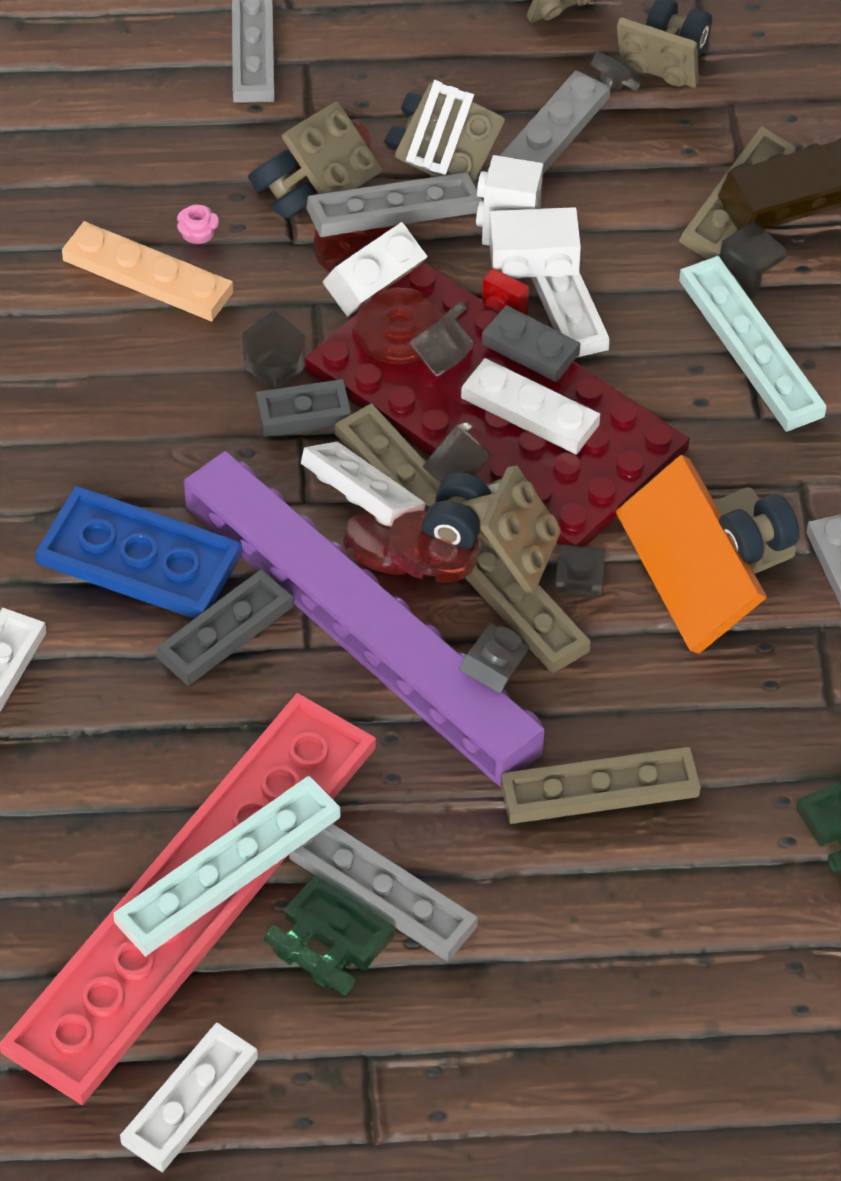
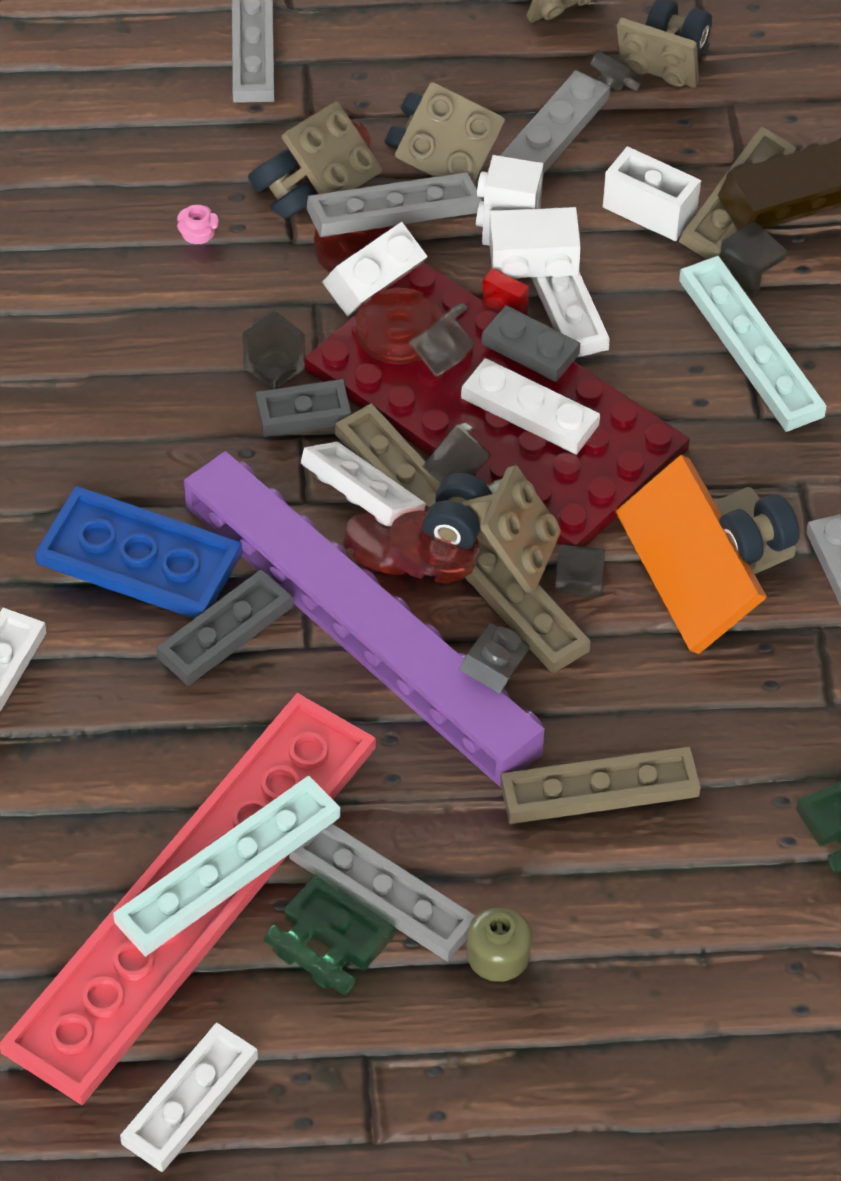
(147, 271): light nougat plate -> none
(451, 93): white tile -> none
(499, 944): none -> olive head
(651, 193): none -> white brick

